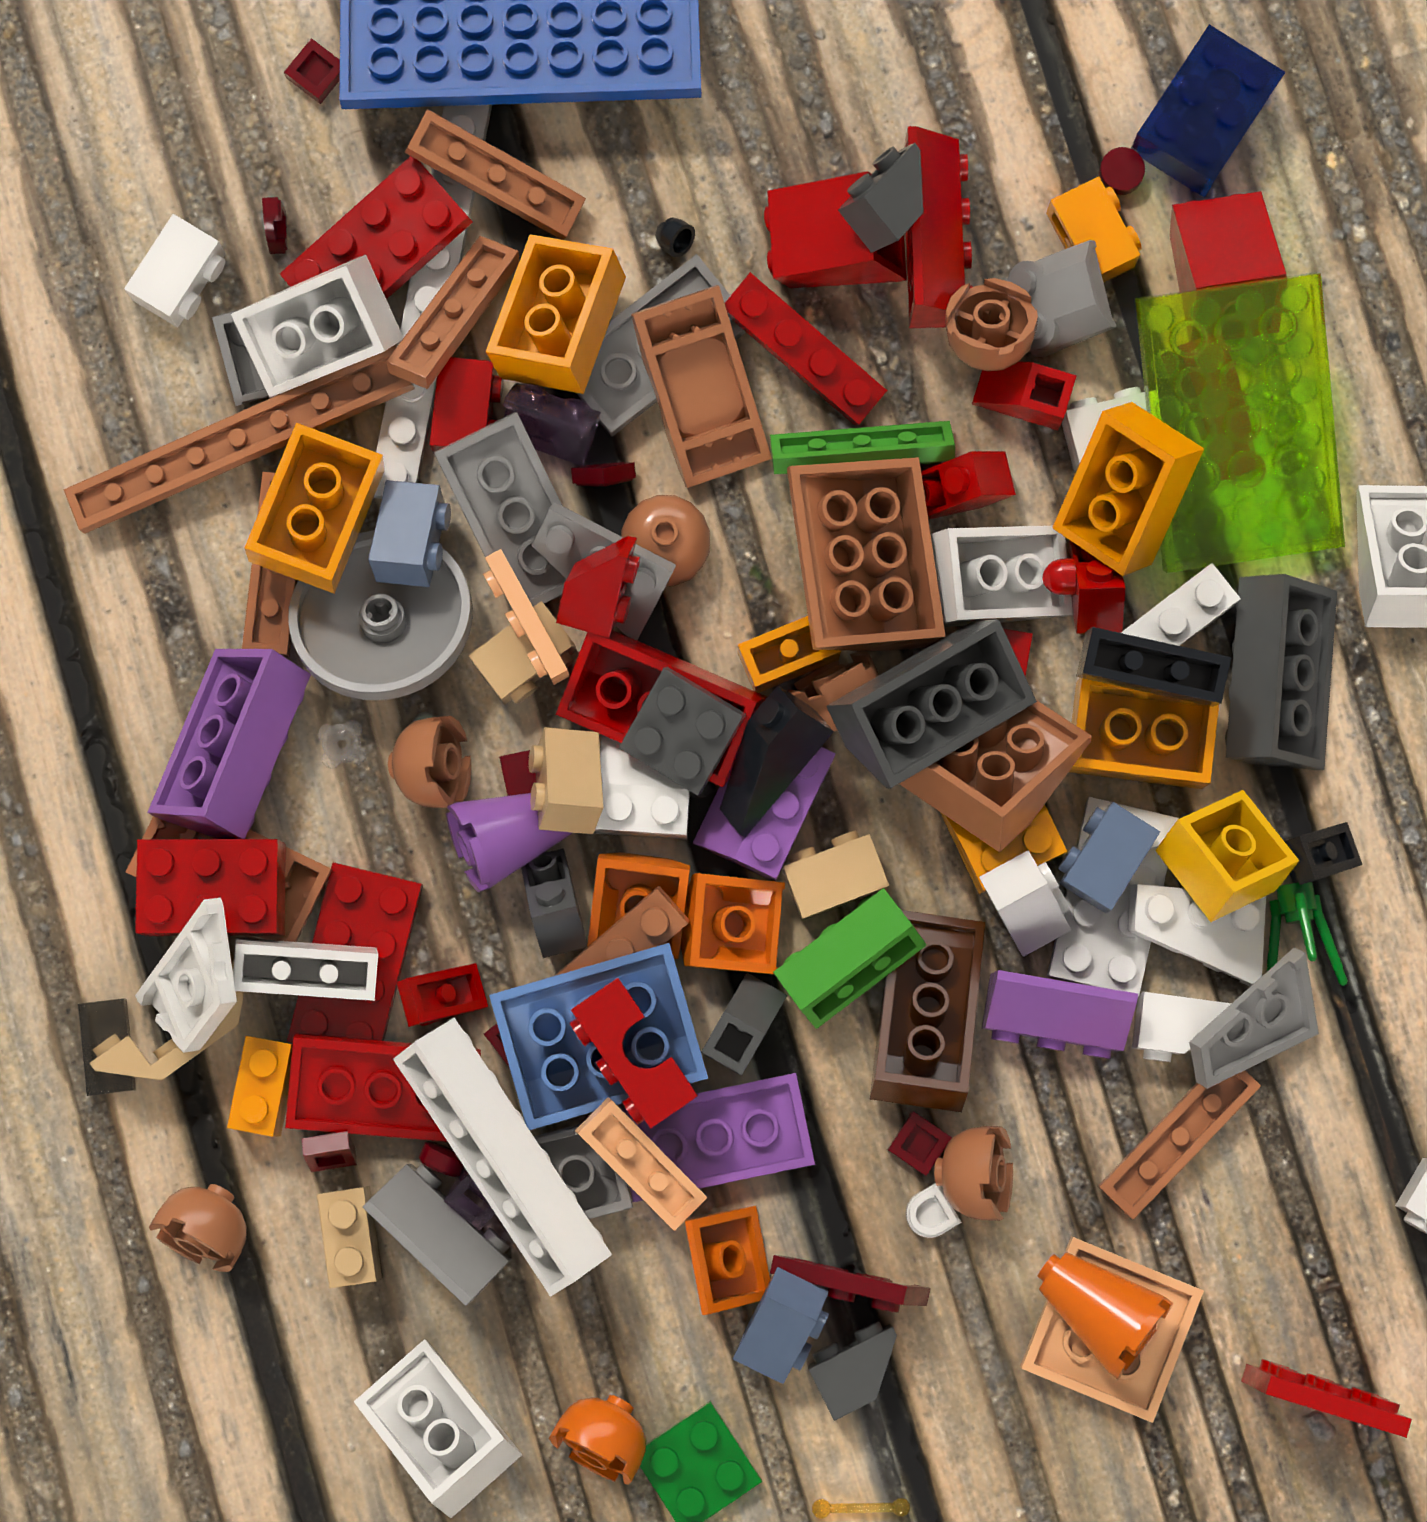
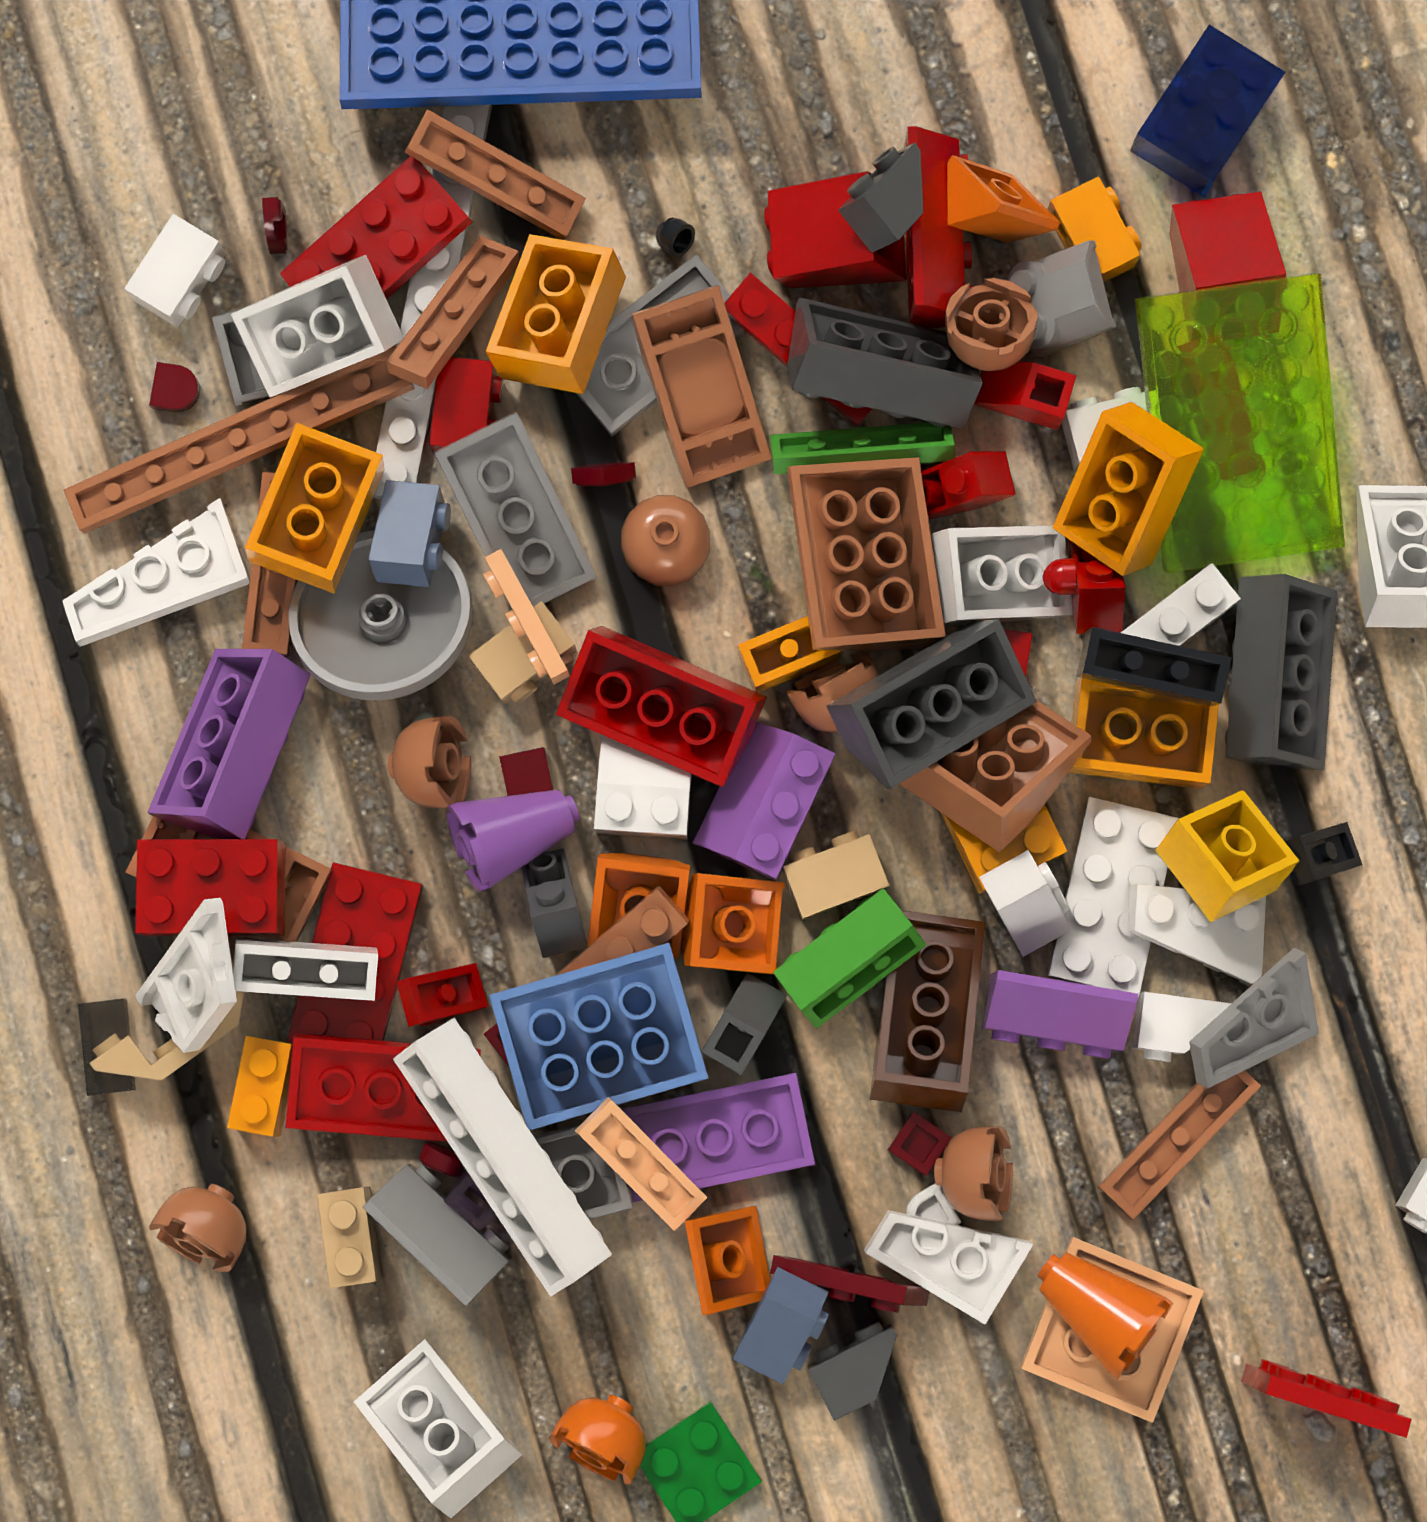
(174, 388): none -> dark red tile
(177, 572): none -> white wing
(314, 71): dark red tile -> none
(329, 1151): dark red tile -> none
(330, 738): clear plate -> none
(552, 423): bracket -> none
(567, 780): tan brick -> none
(571, 537): light grey wing -> none
(596, 589): red slope -> none
(651, 1091): red arch -> none
(682, 730): dark grey plate -> none
(771, 755): black slope -> none
(822, 1508): clear yellow hinge -> none
(879, 365): none -> dark grey slope
(950, 1260): none -> white wing
(993, 203): none -> orange slope
(1108, 856): sand blue brick -> none
(1122, 170): dark red tile -> none
(1301, 906): green plant -> none

